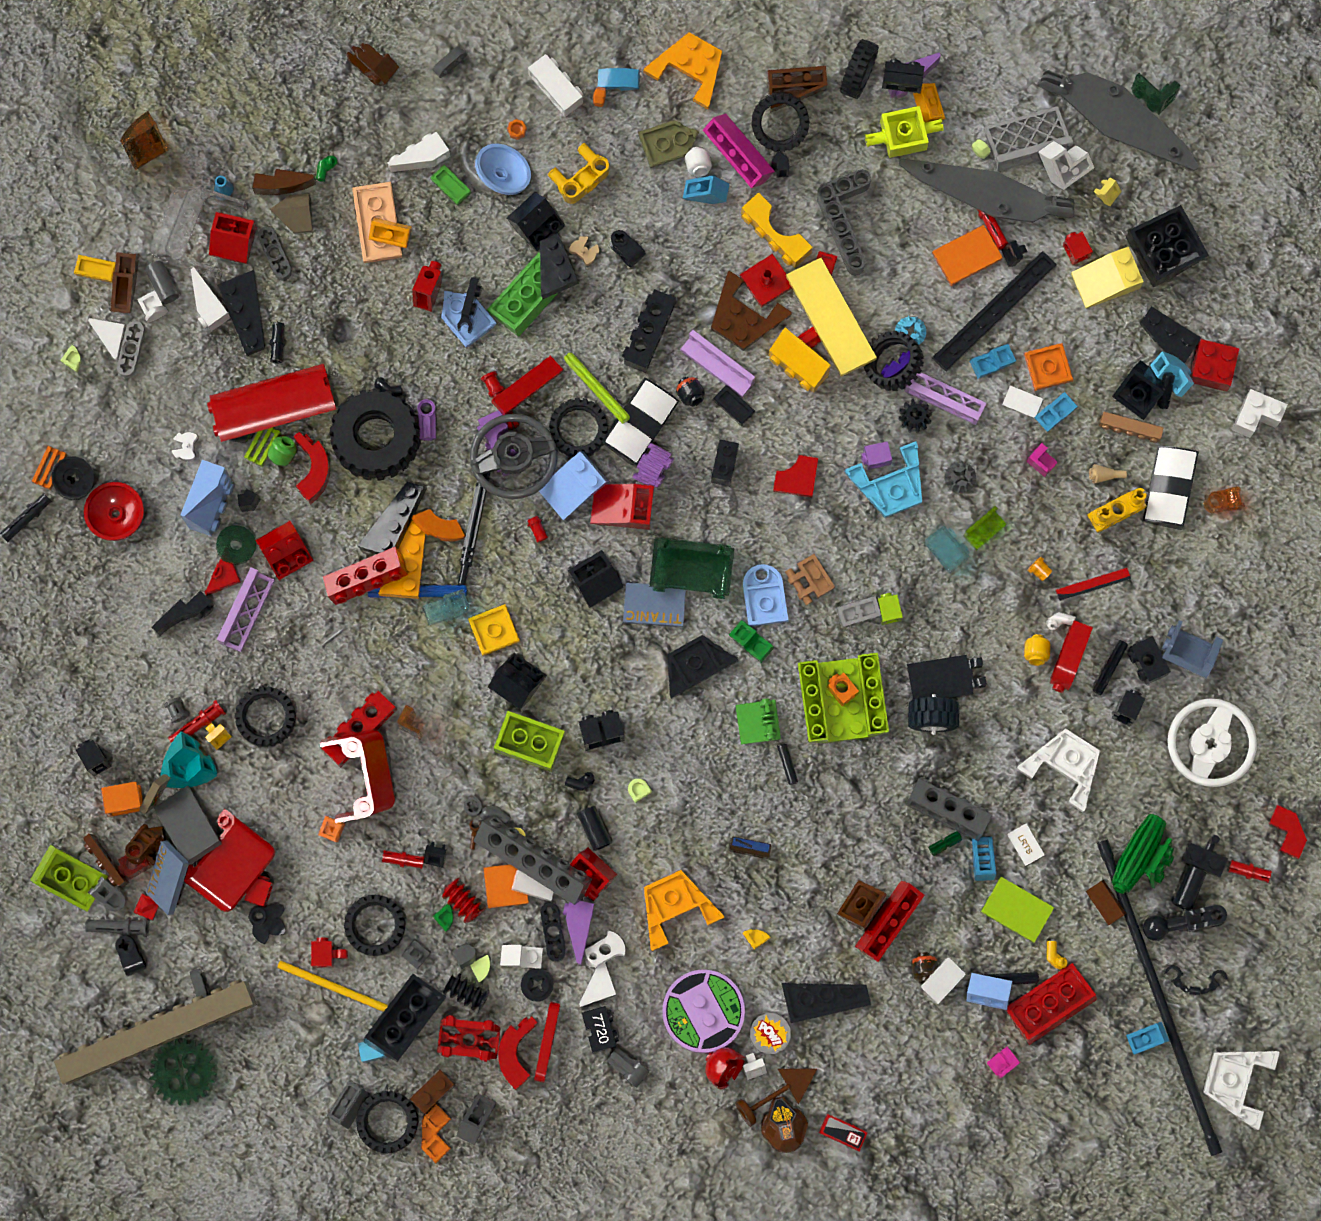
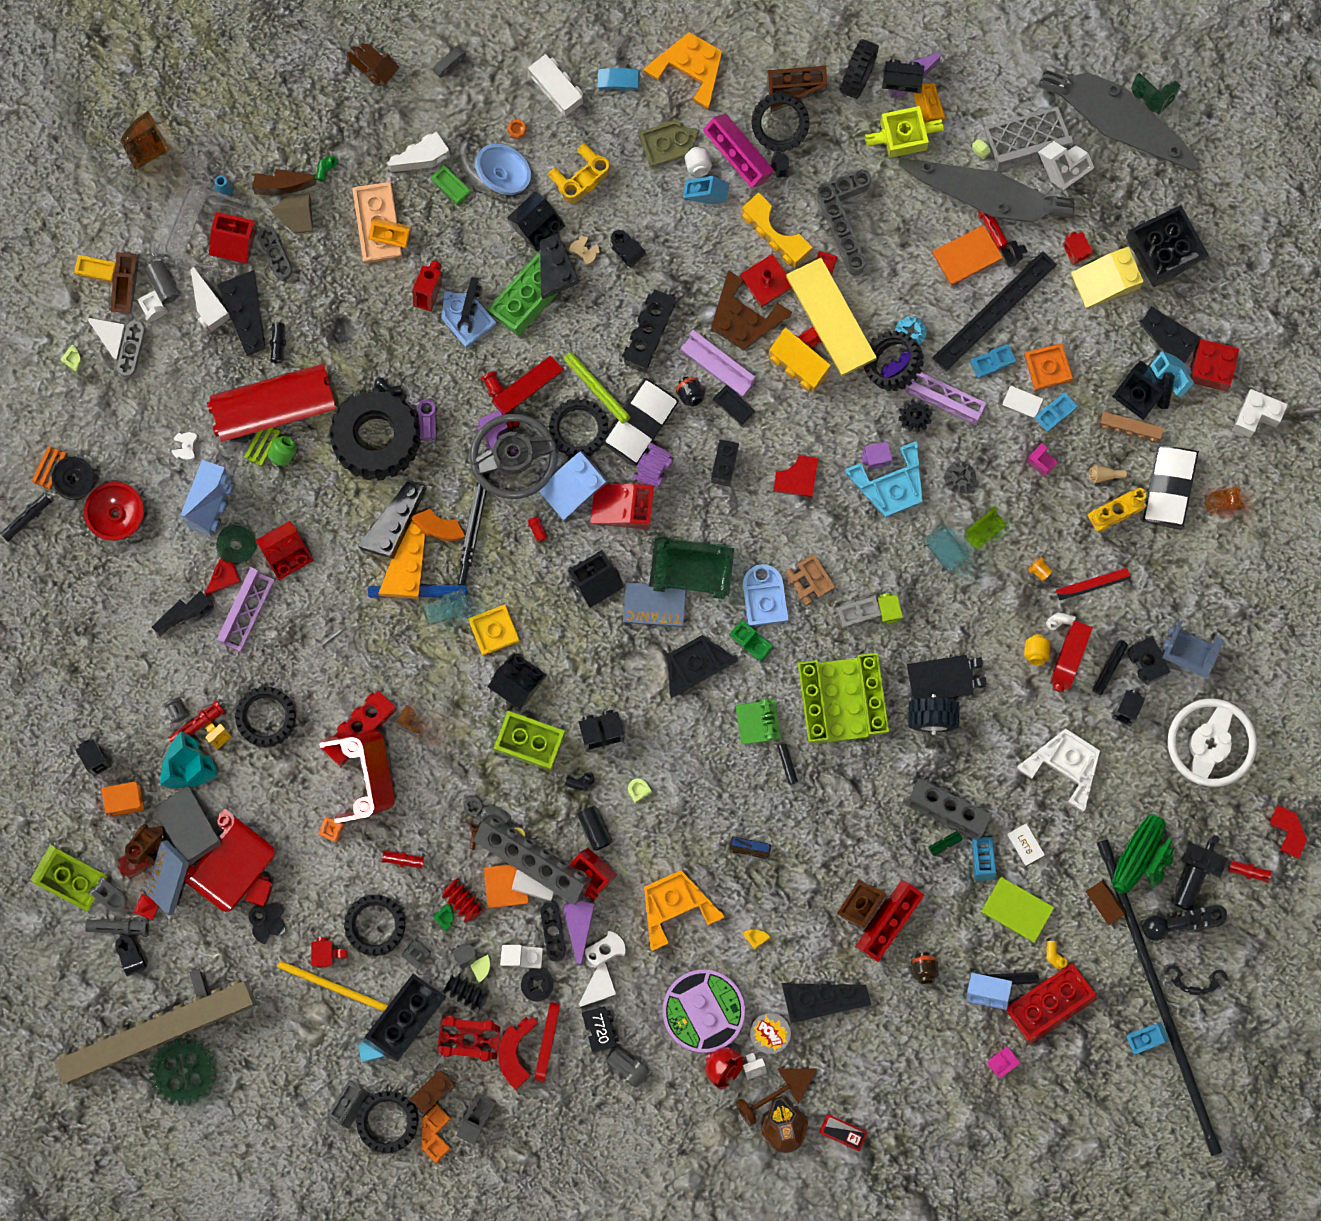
(104, 861): reddish brown tile -> none
(154, 793): dark tan tile -> none
(248, 501): black piece -> none
(318, 477): red arch -> none
(365, 576): red brick -> none
(434, 855): black tile -> none
(599, 96): orange tile -> none
(842, 698): orange brick -> none
(942, 980): white panel -> none
(1109, 191): light yellow tile -> none
(1229, 1081): white wing -> none

